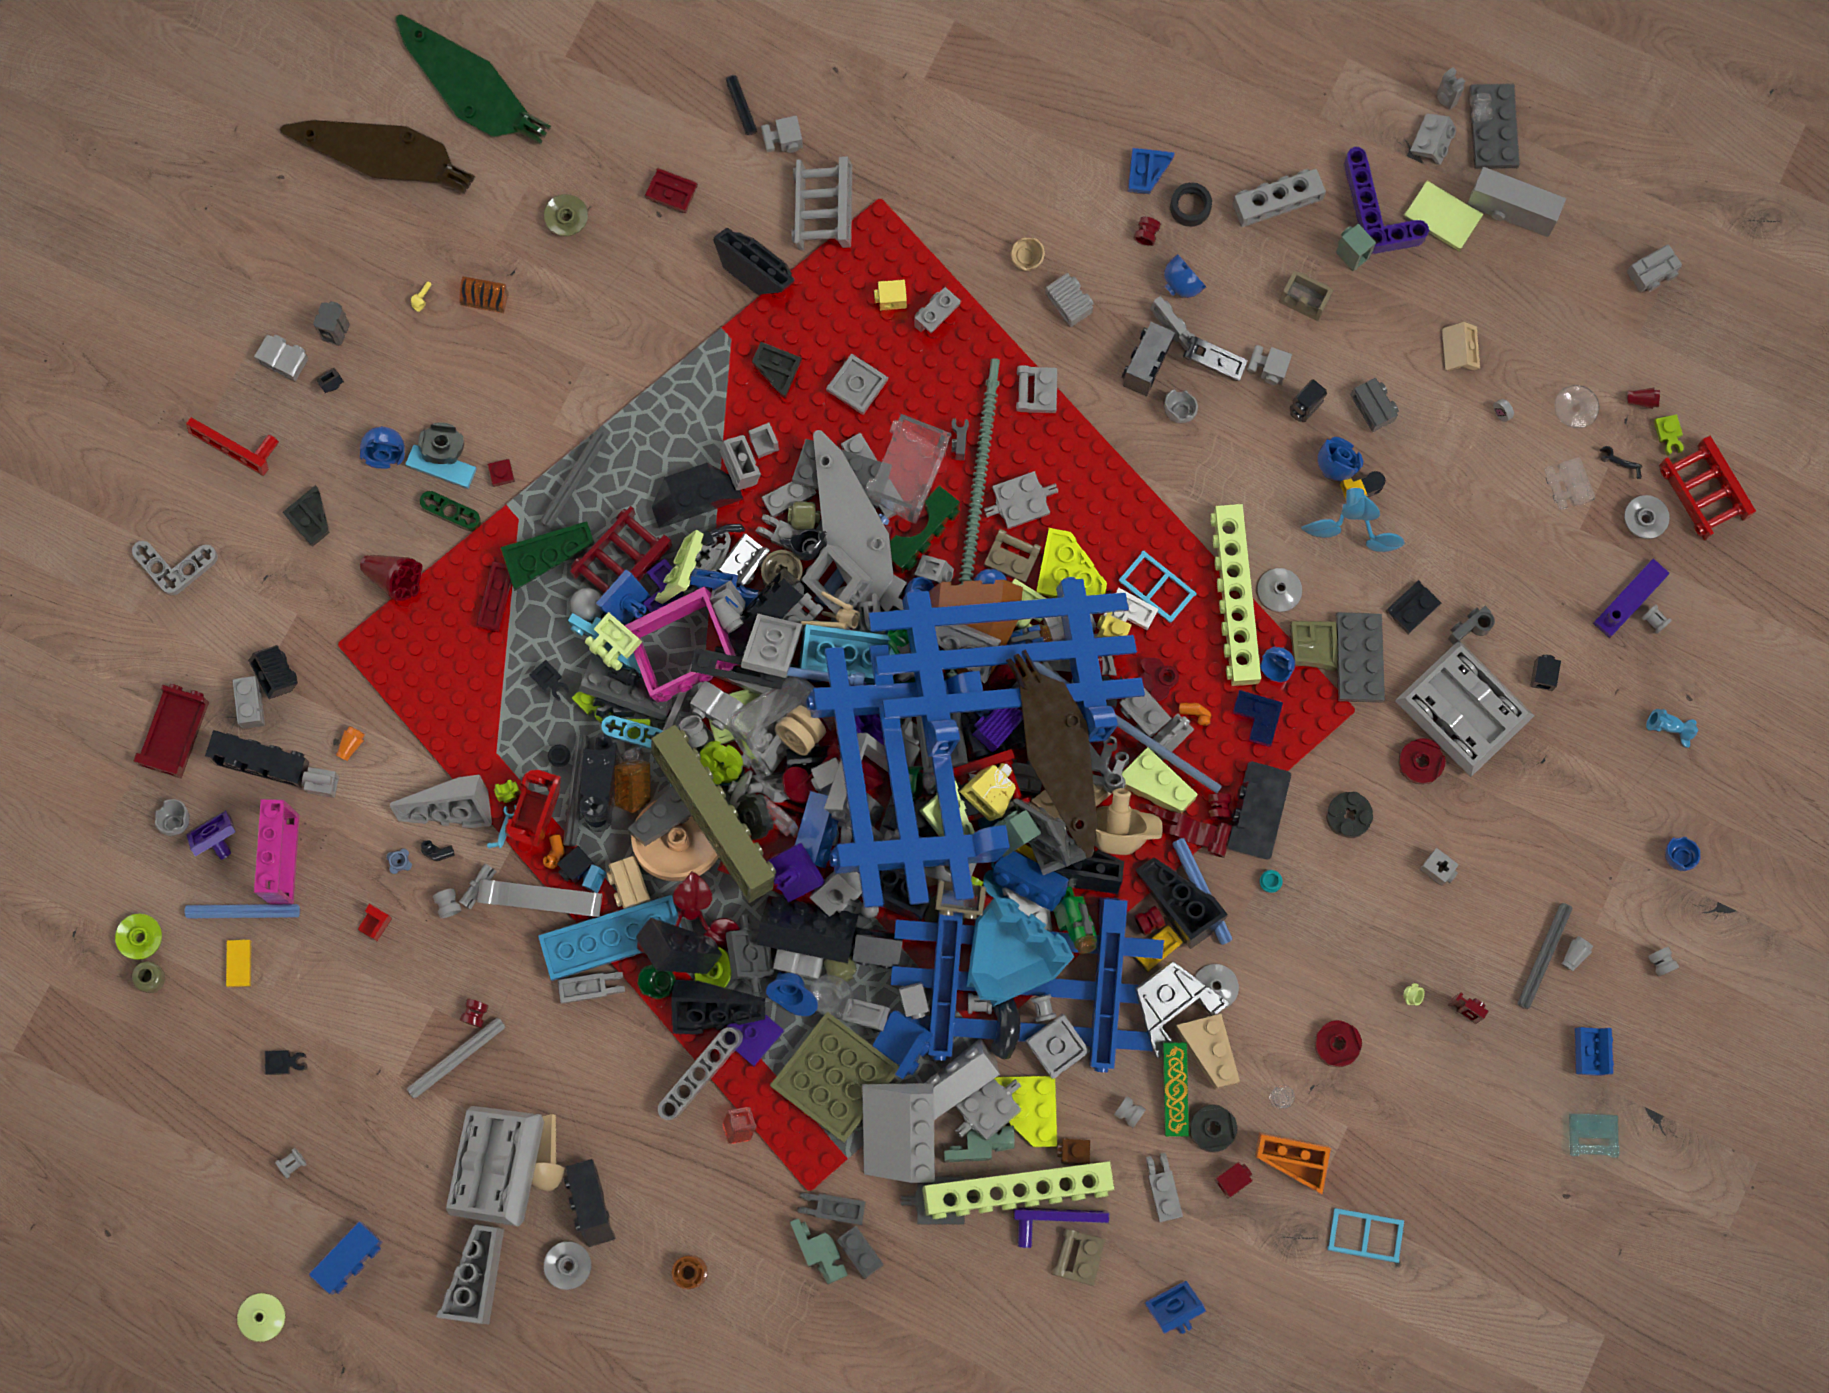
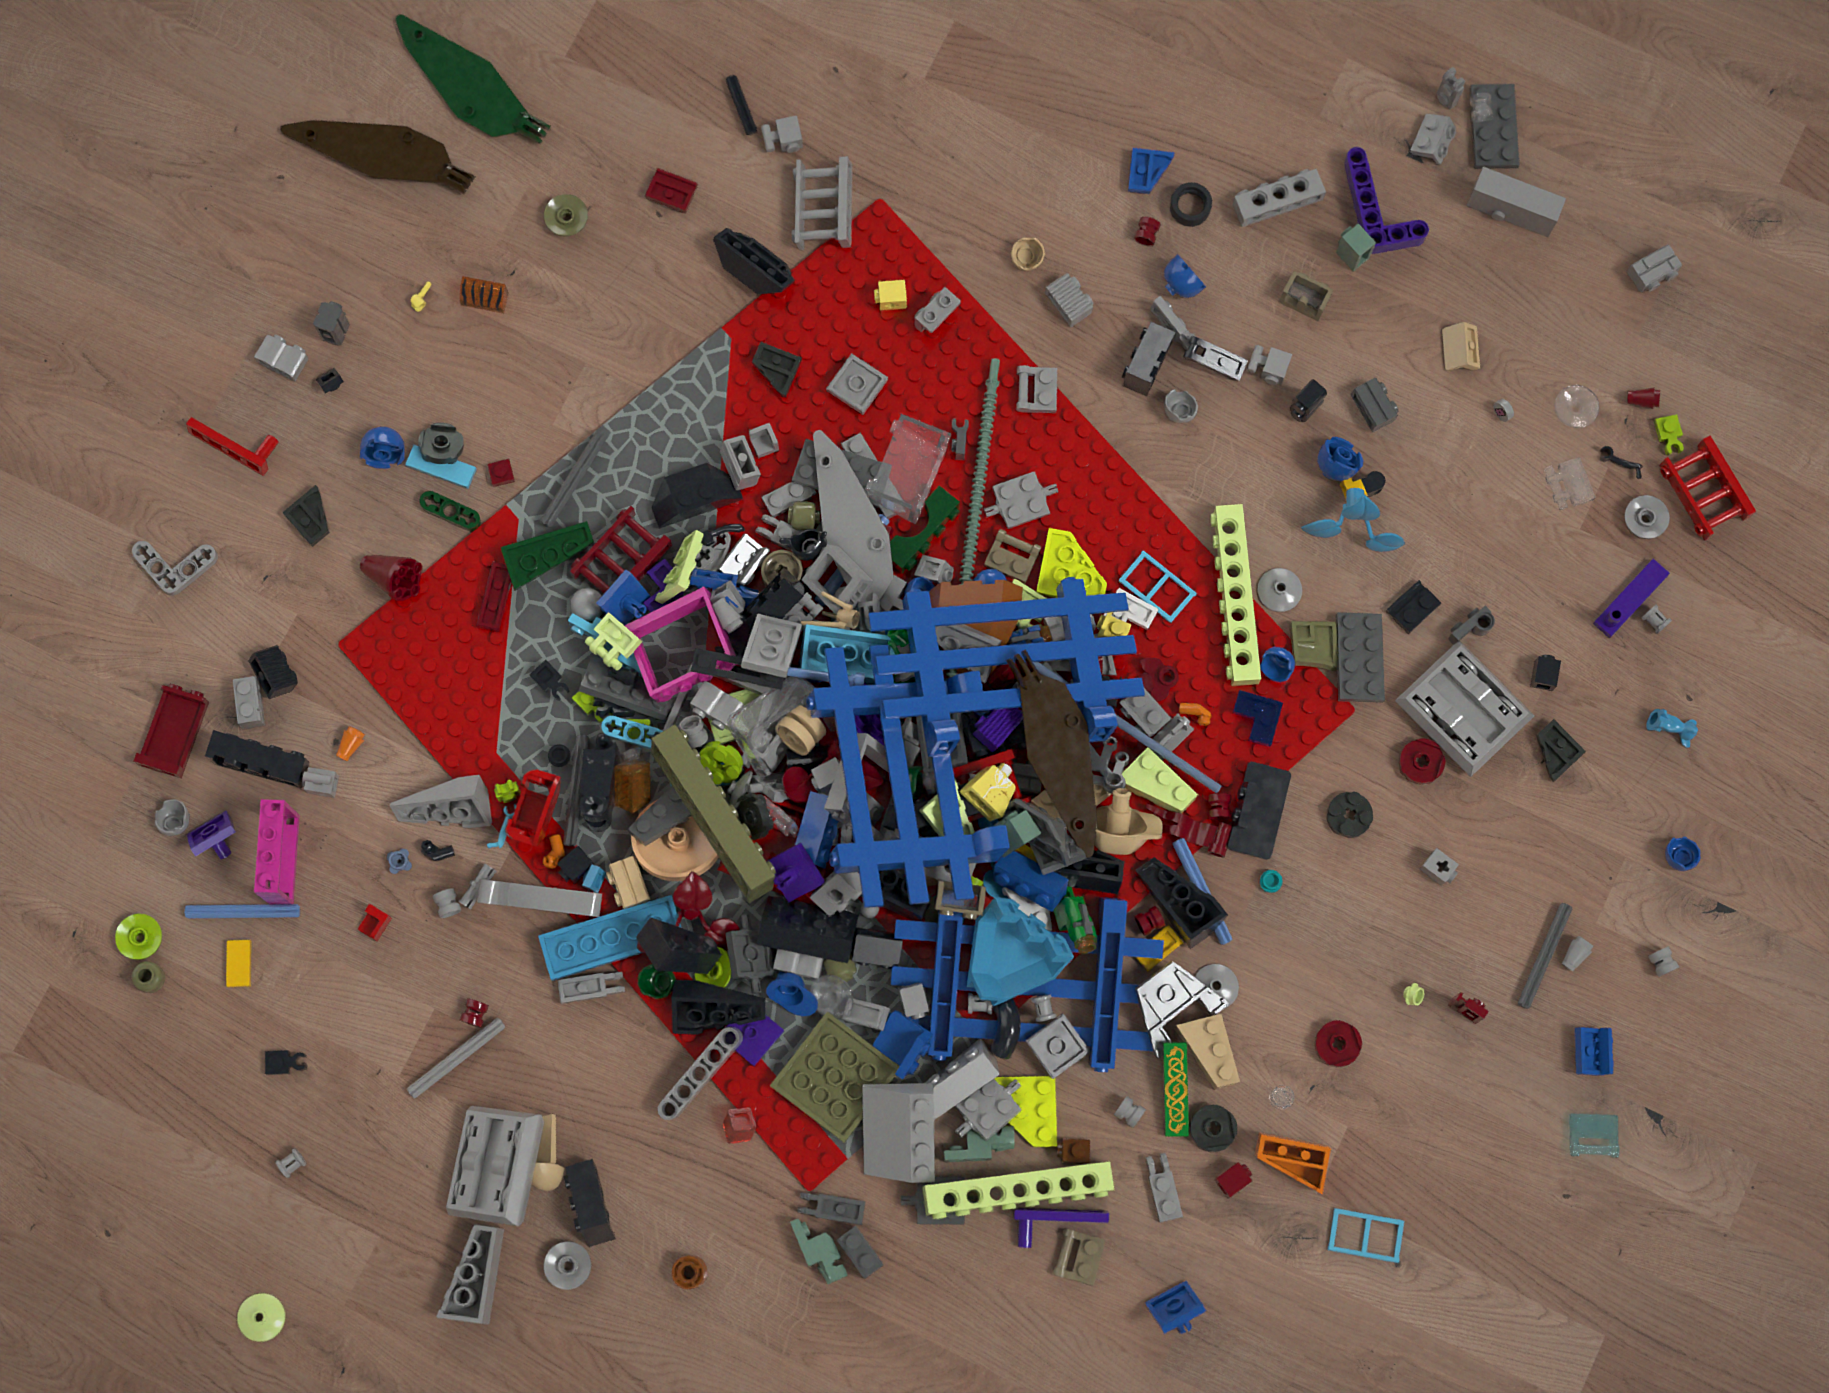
(346, 1259): blue brick -> none
(1445, 215): yellowish green tile -> none
(1558, 749): none -> pearl dark grey wing

